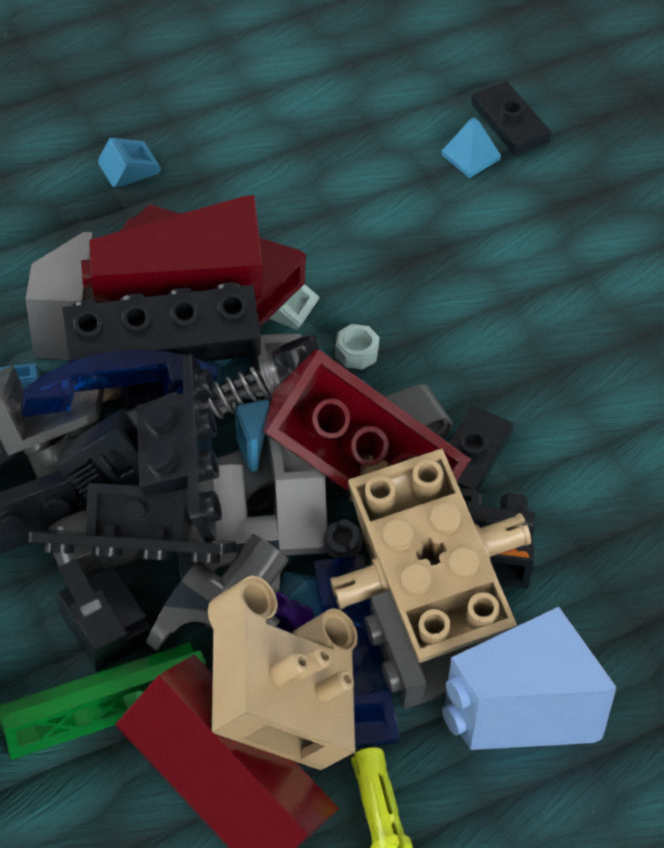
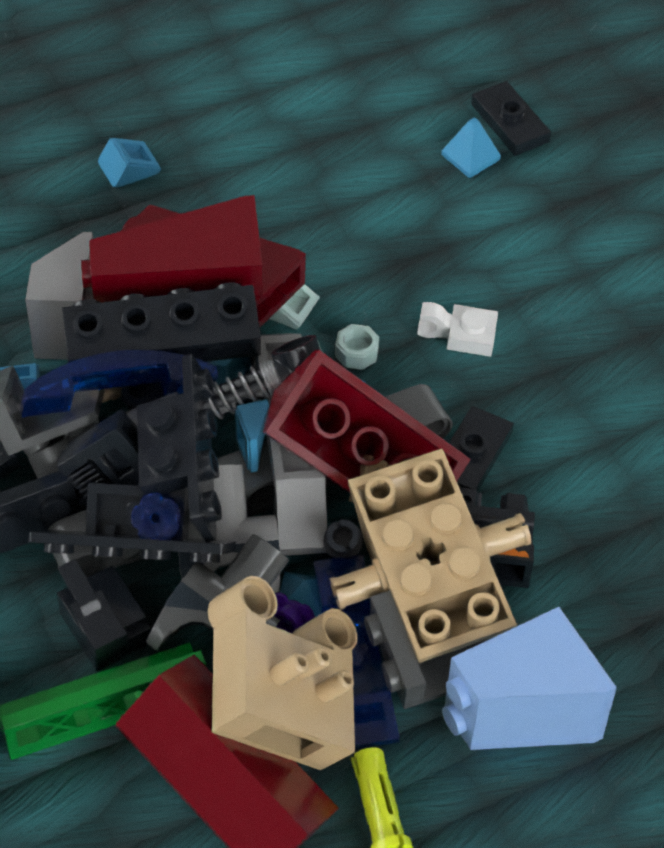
(167, 511): none -> clear blue plate
(466, 328): none -> white plate

